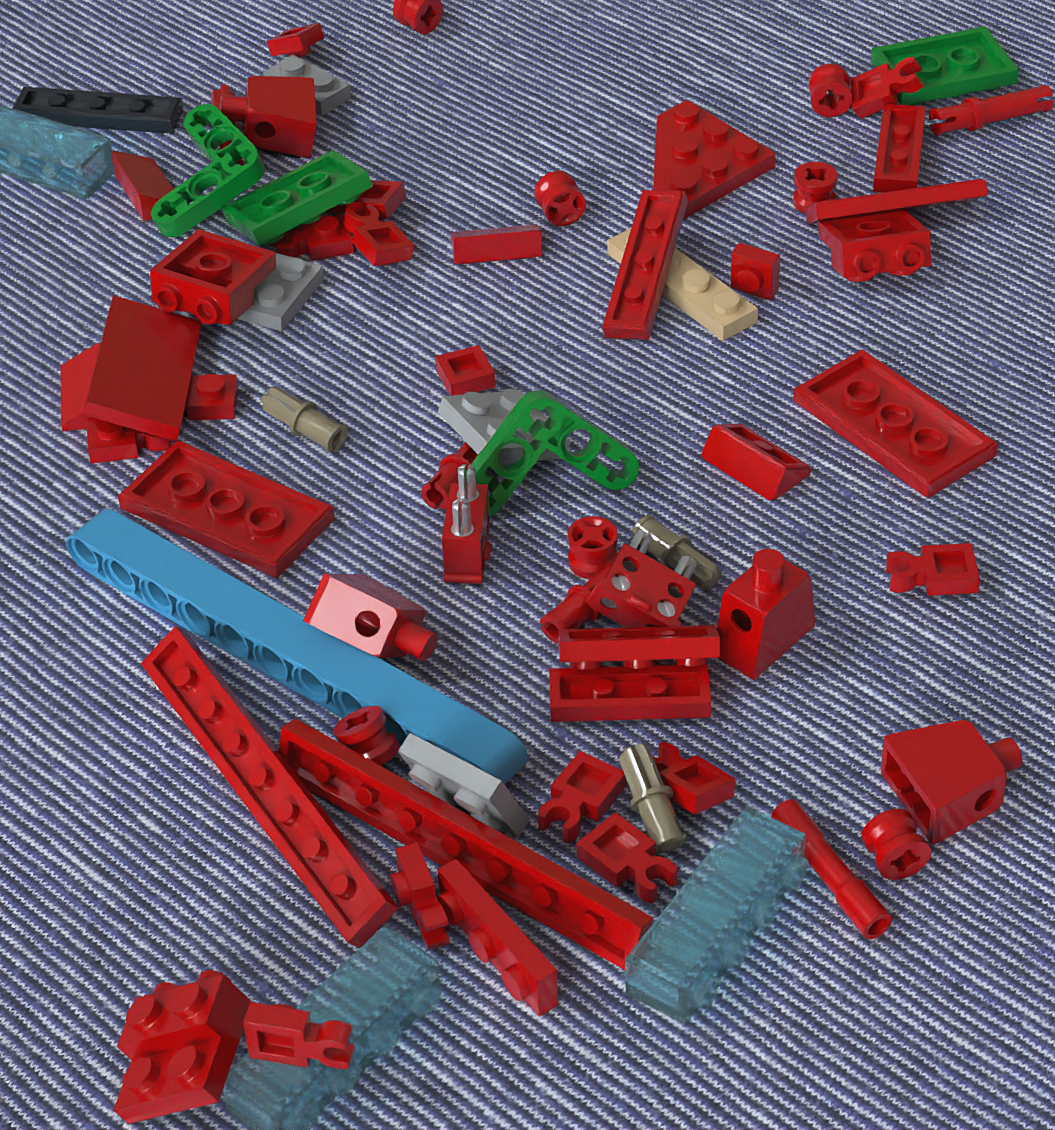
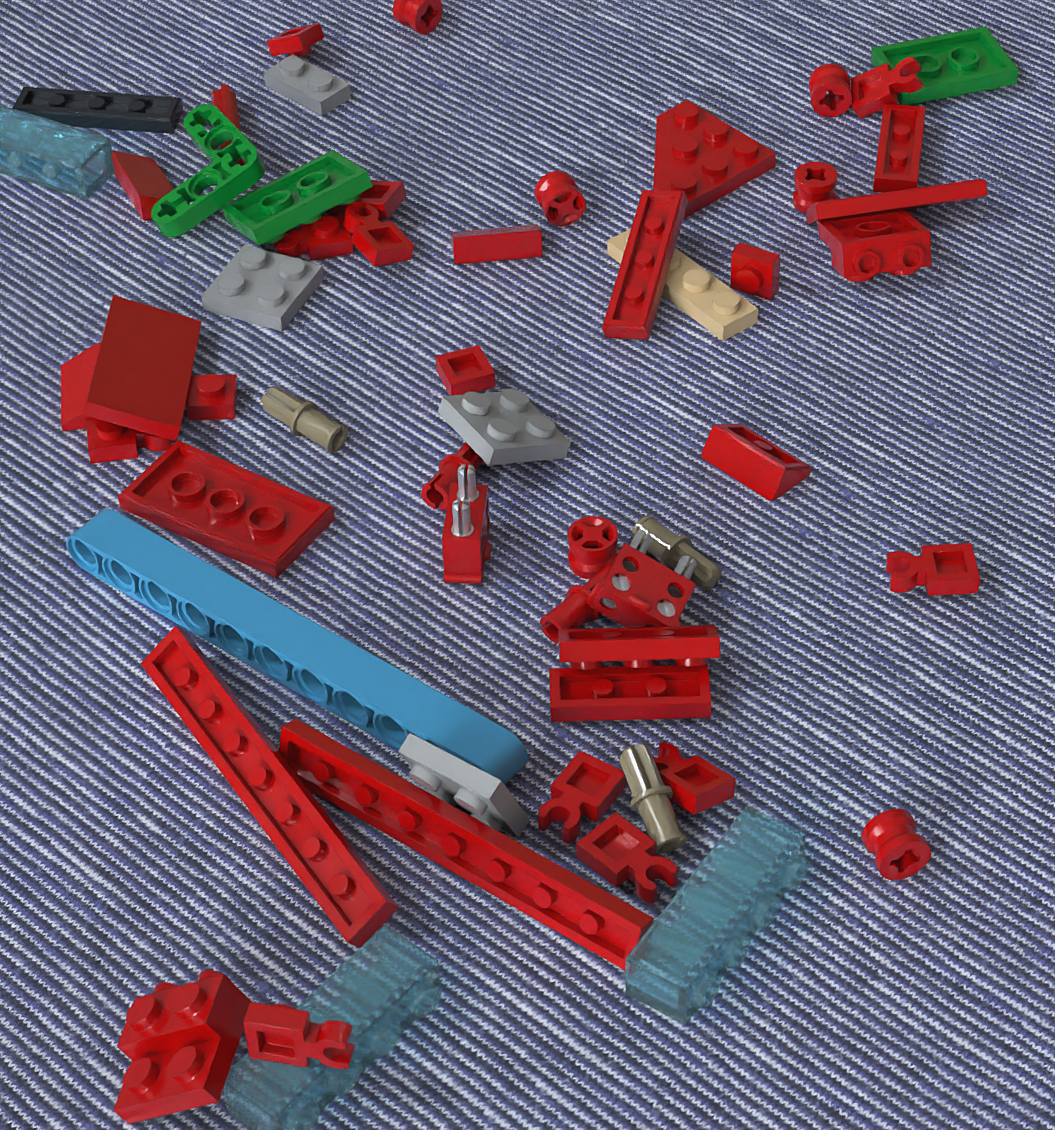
(210, 277): red plate -> none
(276, 113): red torso -> none
(366, 734): red wheel -> none
(370, 617): torso -> none
(416, 888): red plate -> none
(497, 938): red plate -> none
(552, 436): green beam -> none
(764, 613): red torso -> none
(850, 892): red piece -> none
(895, 423): red tile -> none
(948, 775): red torso -> none
(975, 112): red pin -> none

